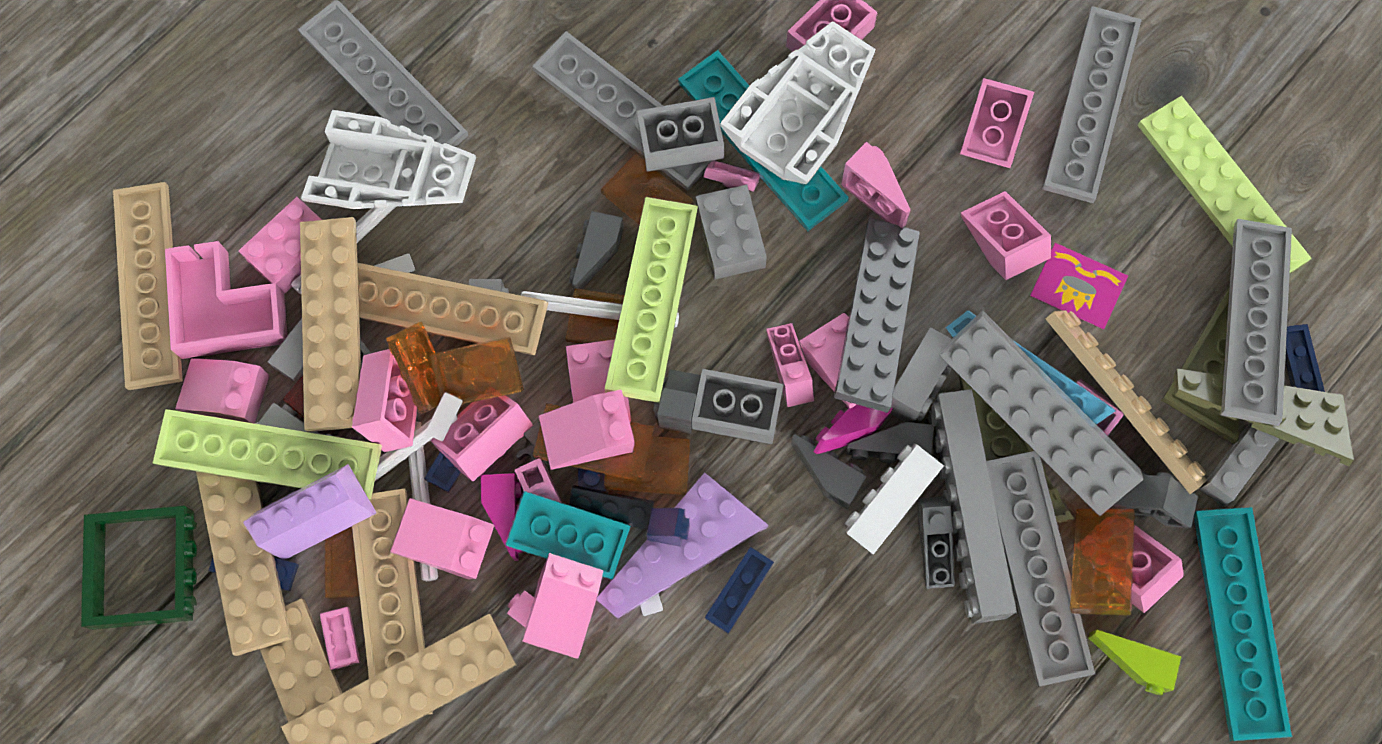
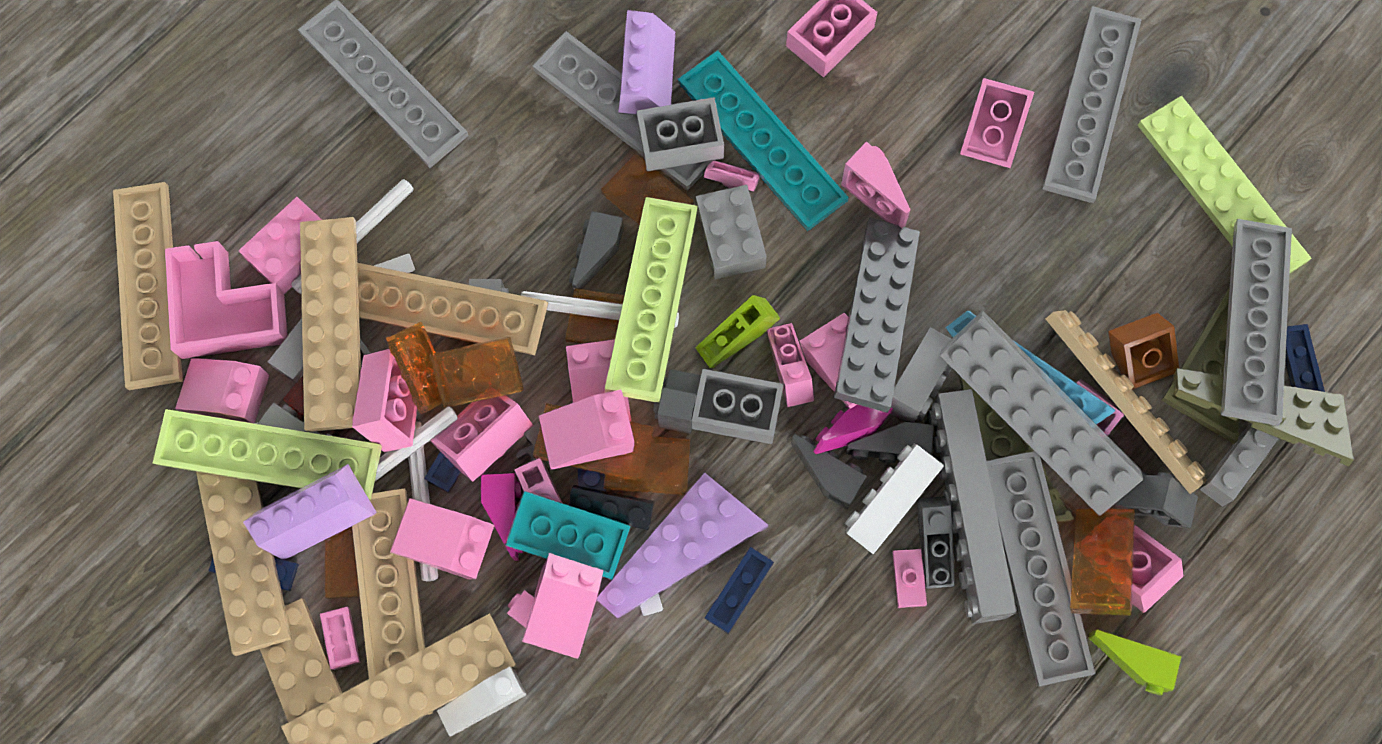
(94, 568): dark green window -> none
(386, 166): white wedge -> none
(443, 416): white sticker -> none
(482, 701): none -> white slope
(646, 63): none -> lavender slope
(668, 526): dark blue slope -> none
(738, 330): none -> lime slope
(801, 106): white wedge -> none
(909, 578): none -> bright pink plate
(1007, 235): bright pink slope -> none
(1079, 285): dark pink sticker -> none
(1145, 349): none -> dark orange slope
(1241, 625): teal plate -> none

